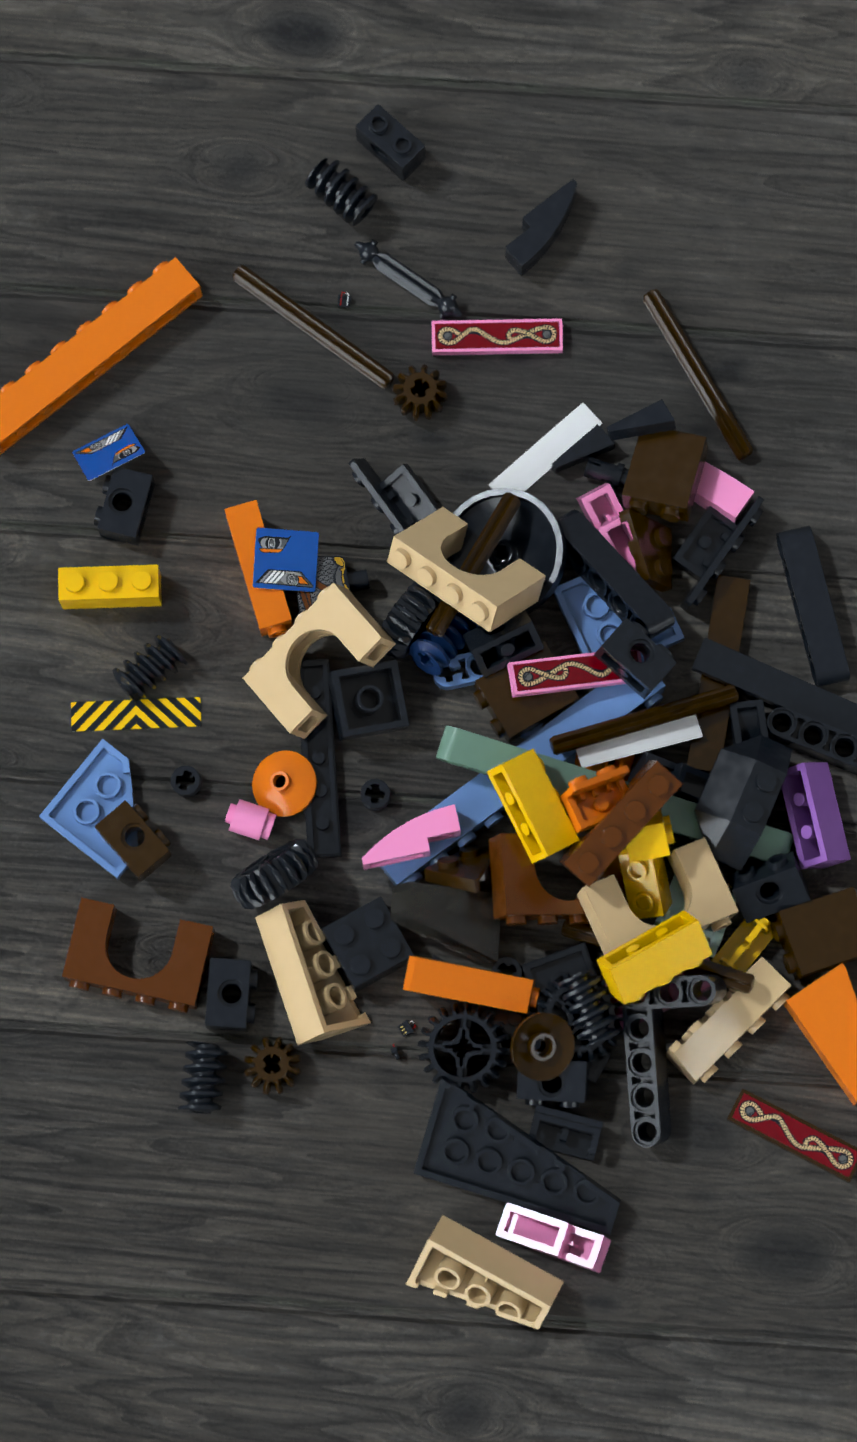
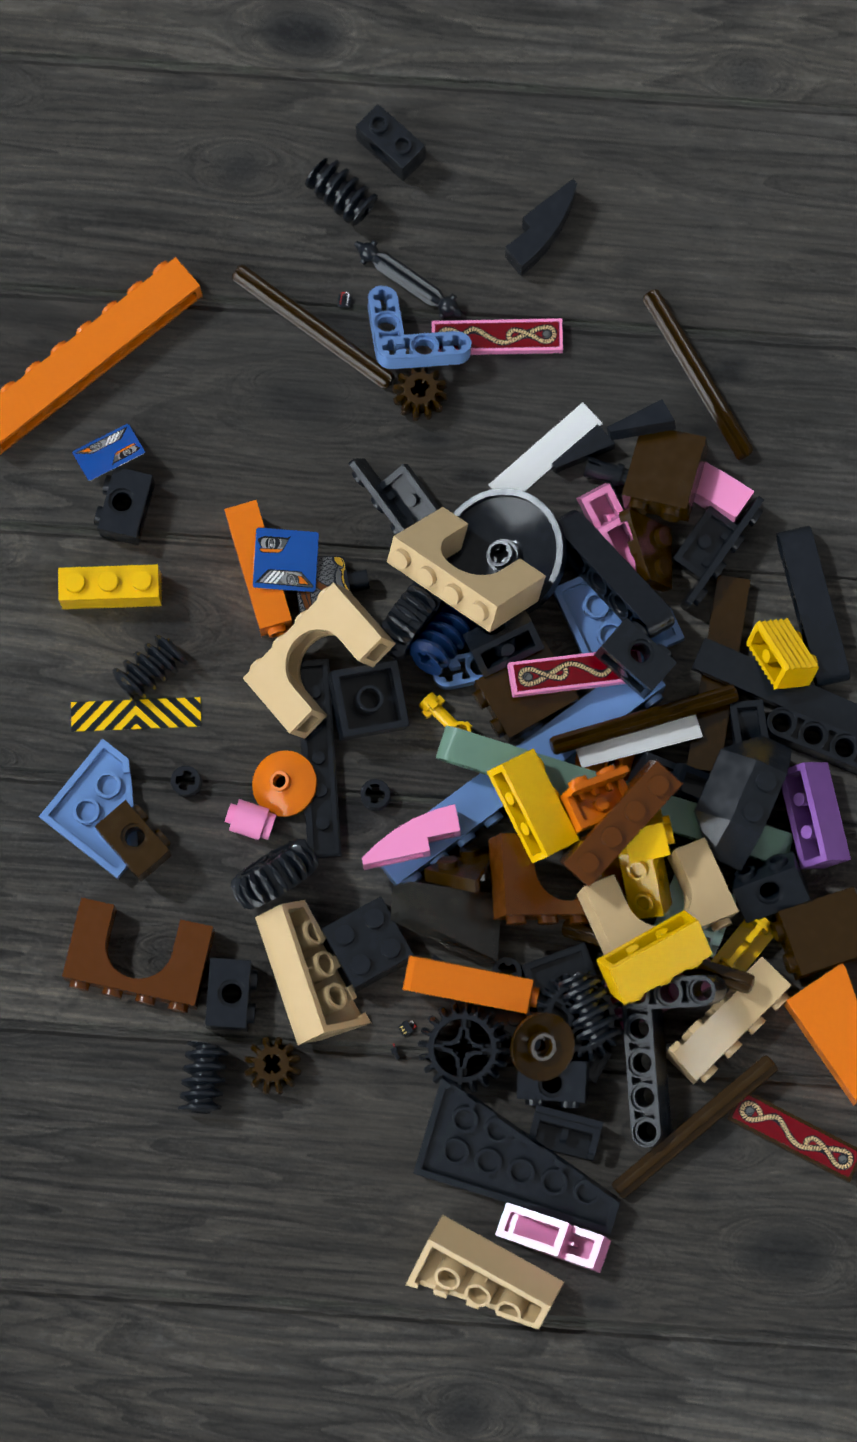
(397, 341): none -> medium blue beam
(433, 706): none -> yellow bar
(477, 557): dark brown axle -> none
(694, 1126): none -> dark brown axle
(782, 654): none -> yellow brick

